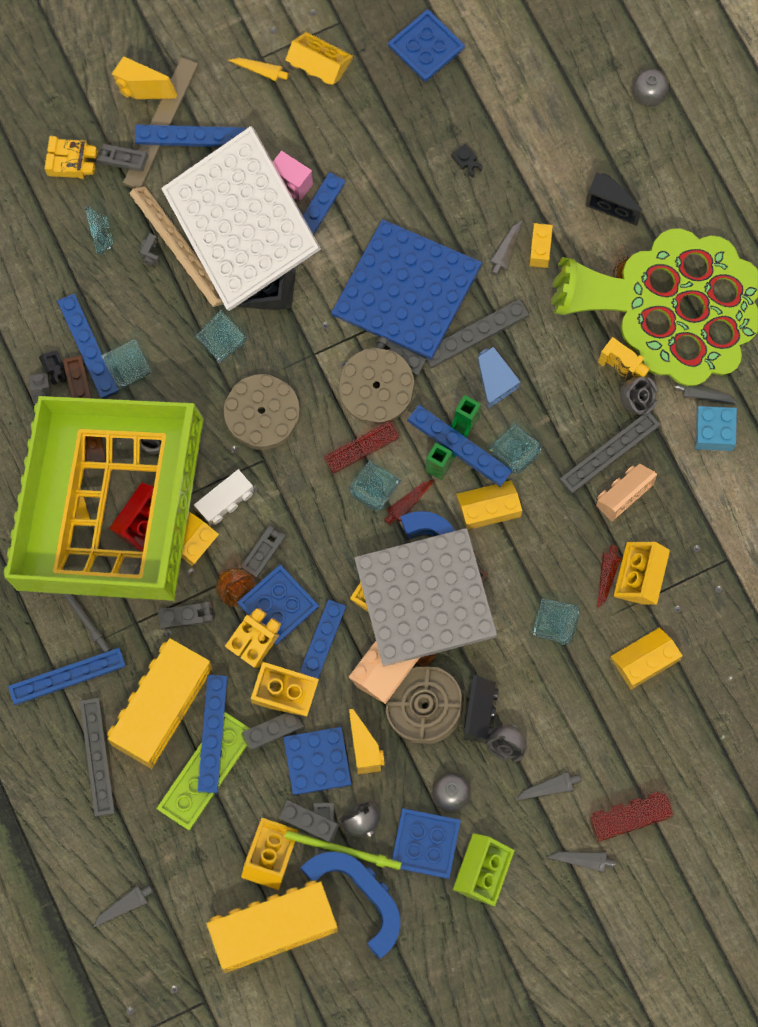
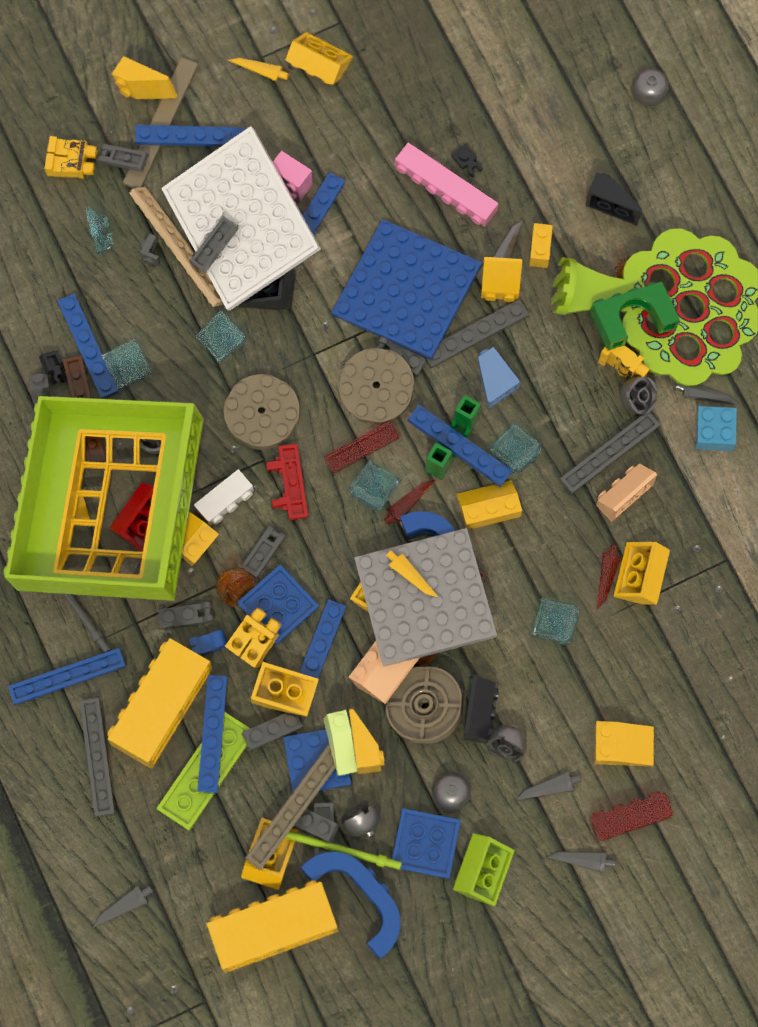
(208, 643): none -> blue leg
(214, 244): none -> dark grey plate
(289, 467): none -> red hinge
(292, 810): none -> dark tan tile
(341, 742): none -> yellowish green slope
(405, 569): none -> yellow bar
(426, 45): blue plate -> none
(446, 184): none -> bright pink brick
(501, 279): none -> yellow slope
(623, 744): none -> yellow slope
(646, 658): yellow slope -> none
(650, 298): none -> green arch

